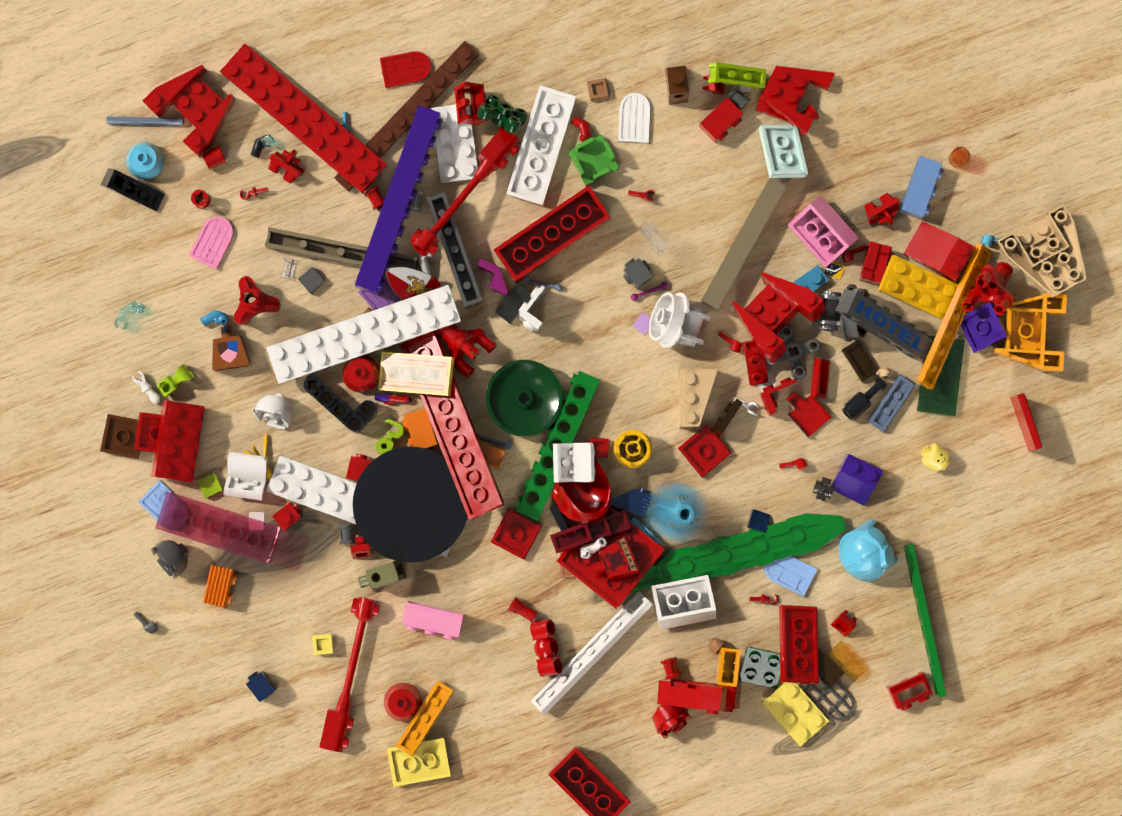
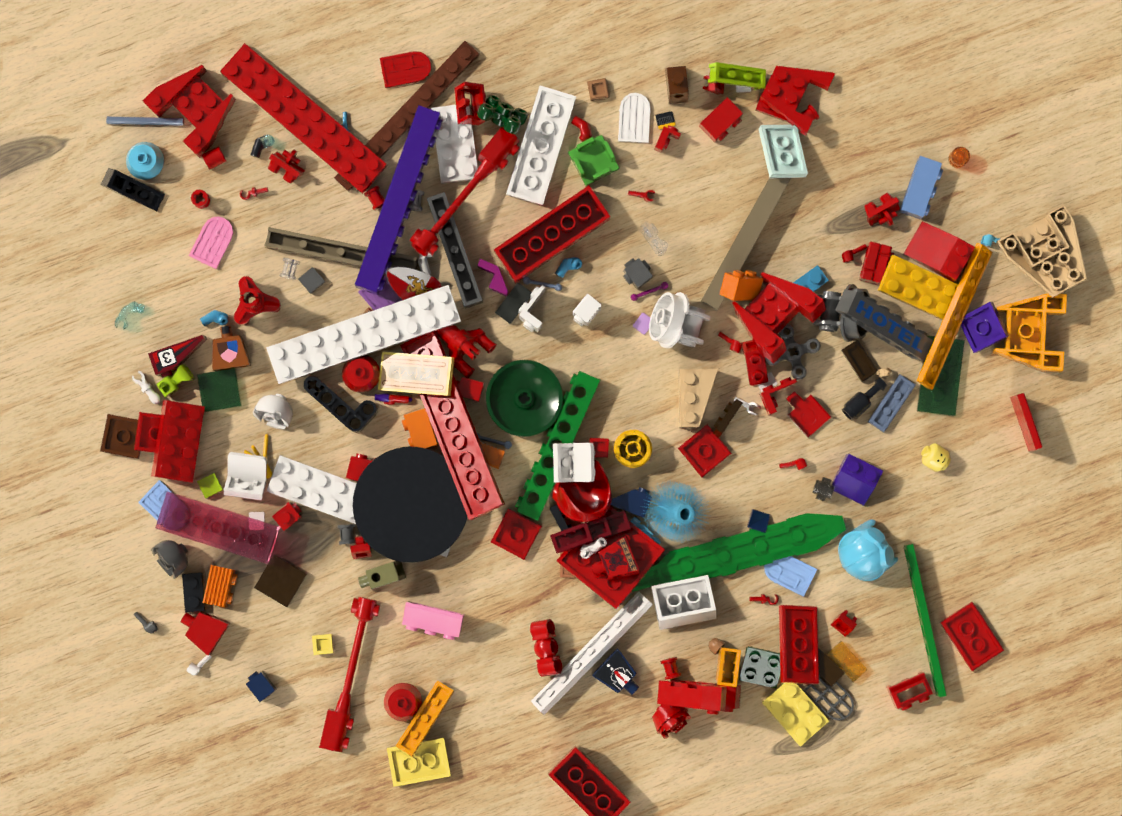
(171, 357): none -> slope
(193, 592): none -> black plate
(194, 669): none -> white hand
(204, 630): none -> red torso
(219, 390): none -> clear green tile
(280, 581): none -> dark brown tile
(387, 443): lime leg -> none
(470, 388): none -> red brick
(518, 607): red pin -> none
(568, 264): none -> dark azure arm
(586, 310): none -> white brick
(617, 673): none -> torso
(663, 141): none -> red bracket
(665, 119): none -> black sticker
(738, 98): dark grey bush -> none
(741, 285): none -> orange brick
(820, 378): red tile -> none
(823, 231): bright pink slope -> none
(835, 270): sticker -> none
(971, 636): none -> red tile
(991, 288): red wheel -> none

